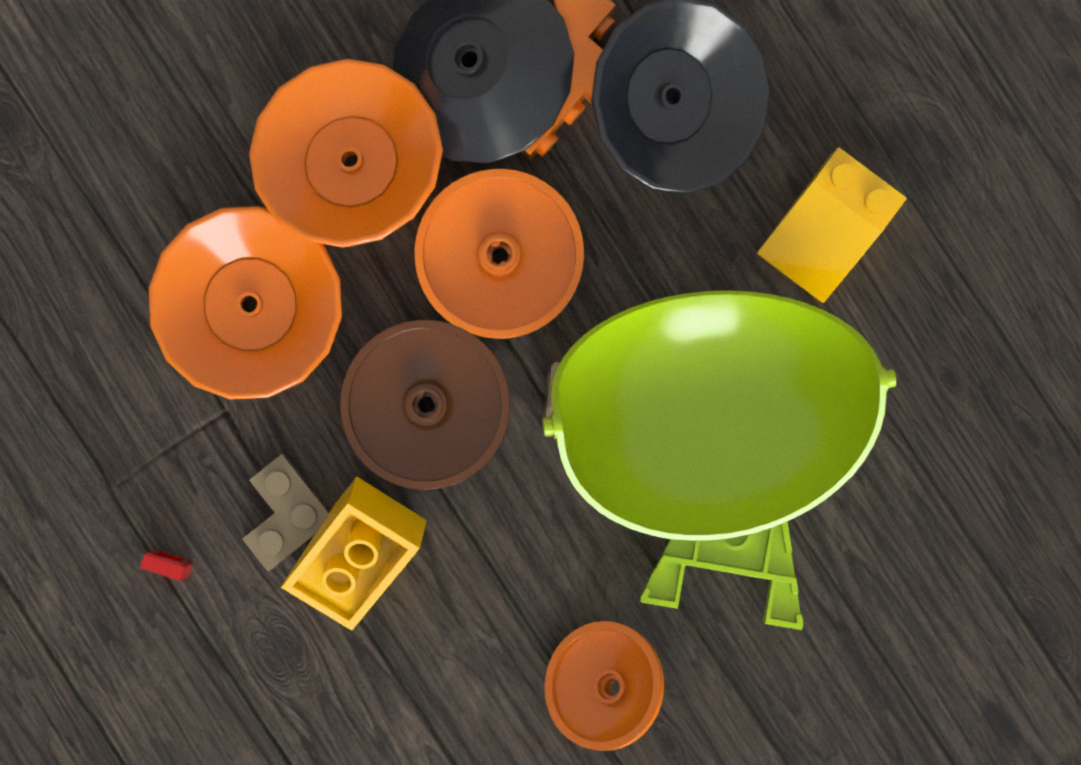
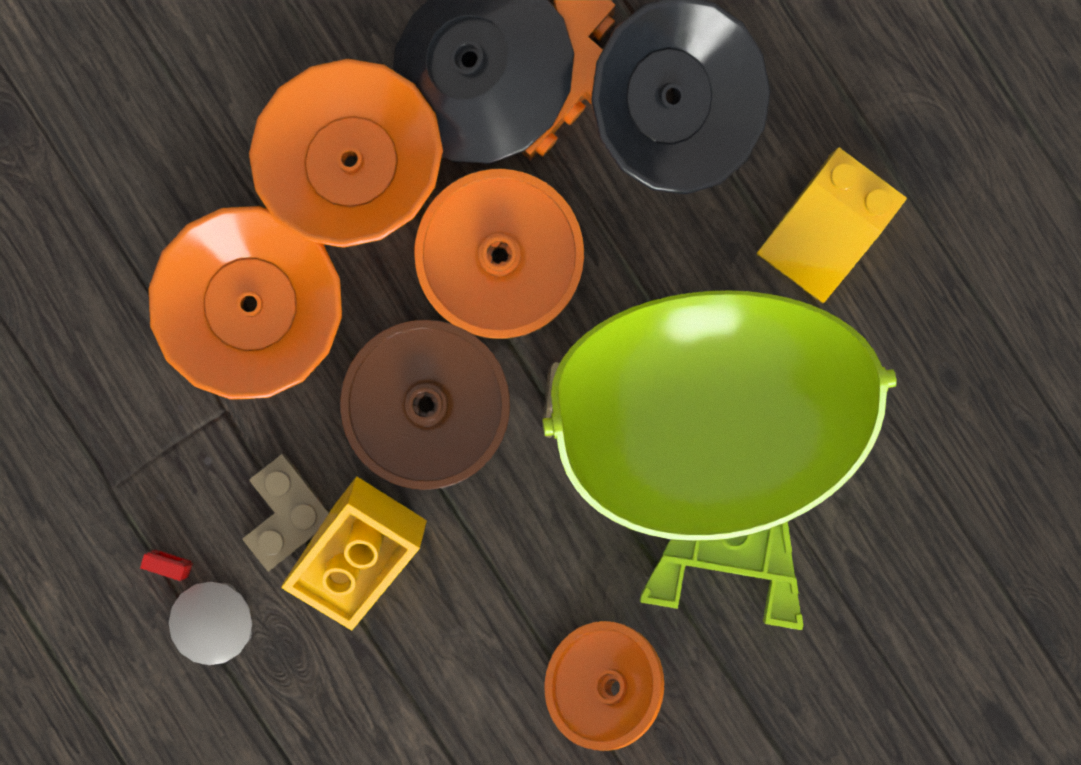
(210, 623): none -> light grey dish

